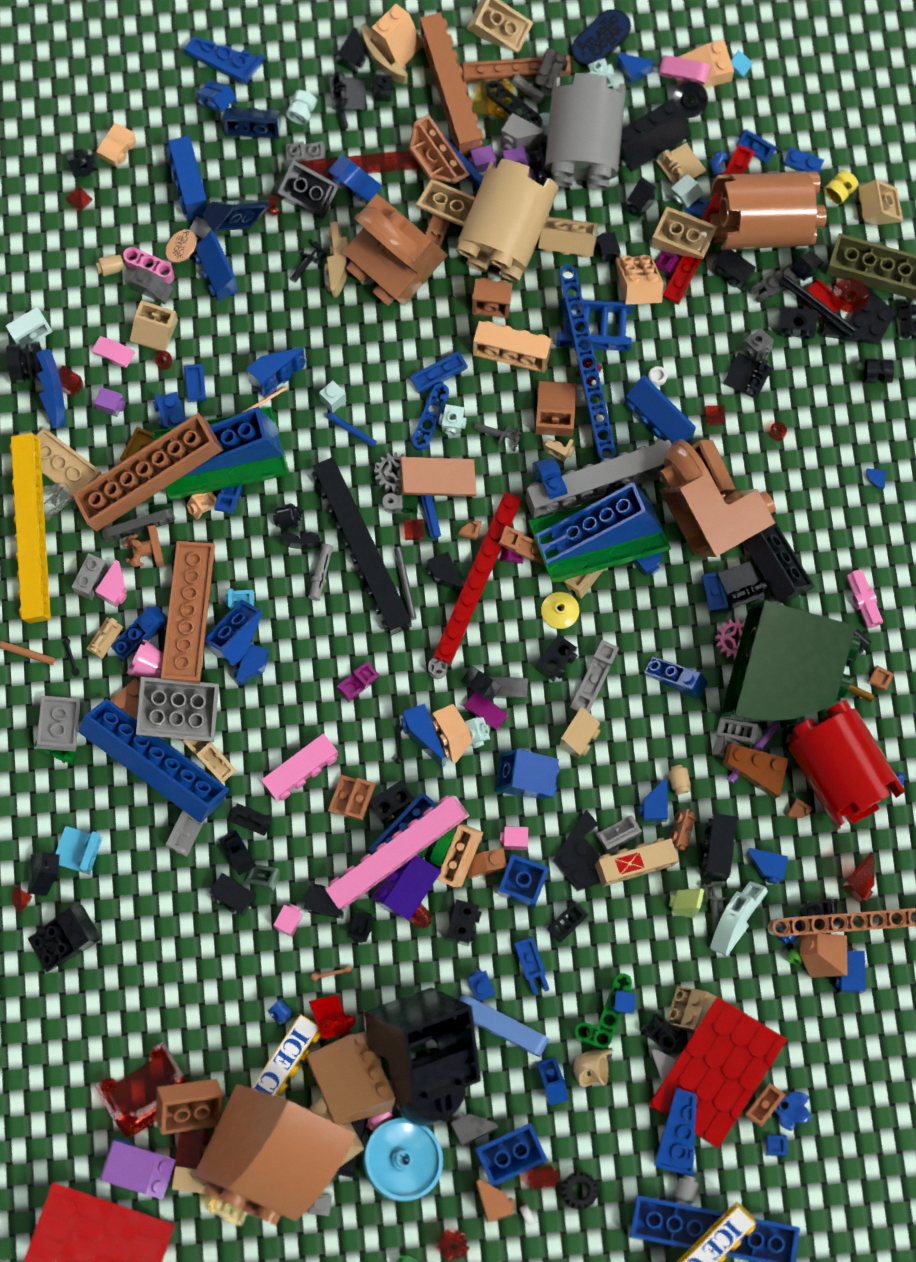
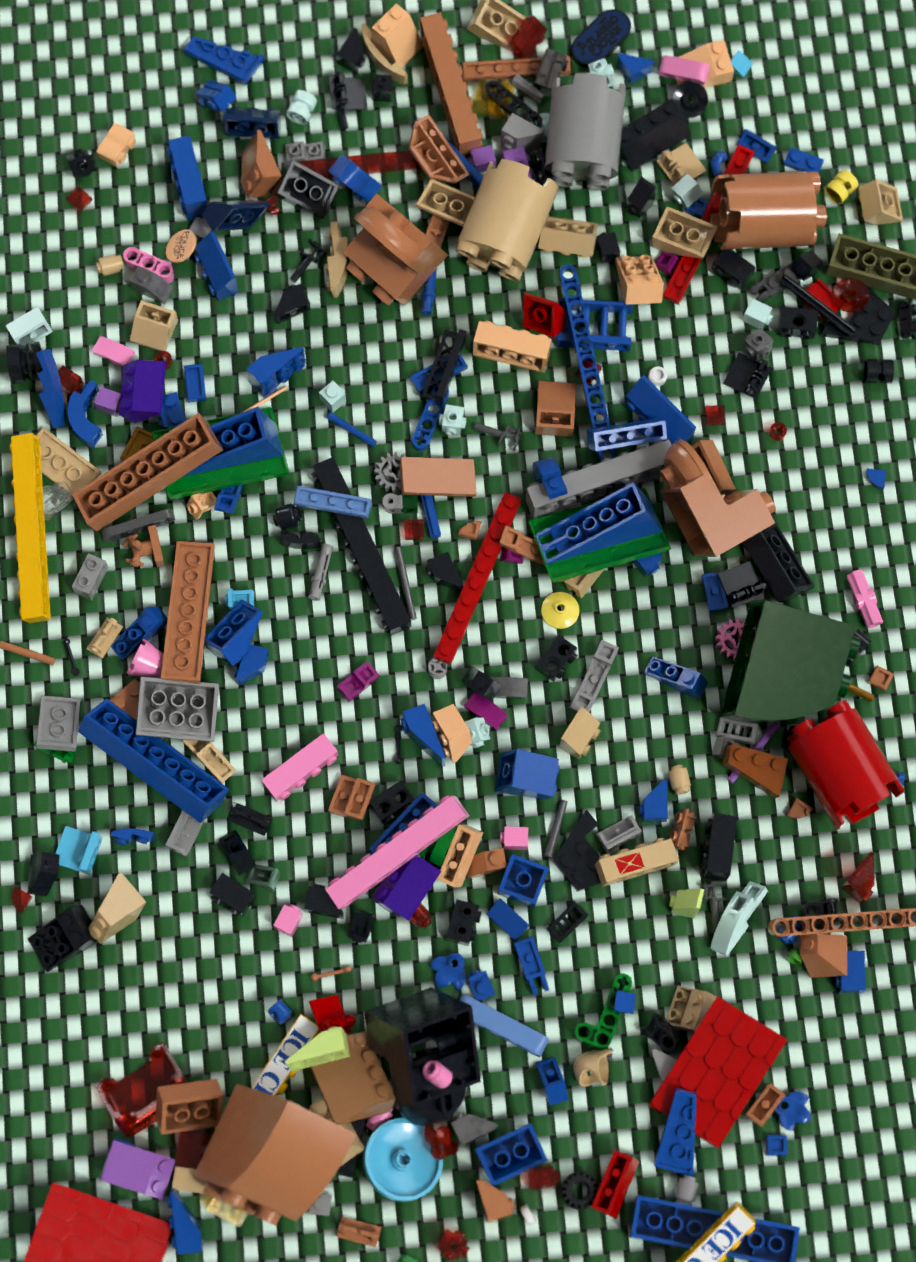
(84, 430): none -> blue arch
(112, 587): bright pink slope -> none
(117, 911): none -> tan slope
(127, 836): none -> blue slope
(142, 390): none -> dark purple slope
(187, 1228): none -> blue slope
(258, 167): none -> nougat slope
(292, 303): none -> black slope
(324, 1048): none -> yellowish green slope
(332, 502): none -> medium blue tile
(358, 1232): none -> nougat hinge
(428, 294): none -> blue pin
(437, 1074): none -> bright pink brick
(440, 1142): none -> clear red plate
(447, 973): none -> blue plate
(450, 366): none -> black fence
(492, 298): nougat brick -> none
(507, 919): none -> blue slope
(527, 37): none -> clear red brick
(543, 315): none -> red slope
(556, 828): none -> flat silver bar
(557, 450): tan bracket -> none
(615, 1184): none -> red brick
(626, 434): none -> blue brick
(758, 314): none -> light aqua brick
(768, 864): blue slope -> none

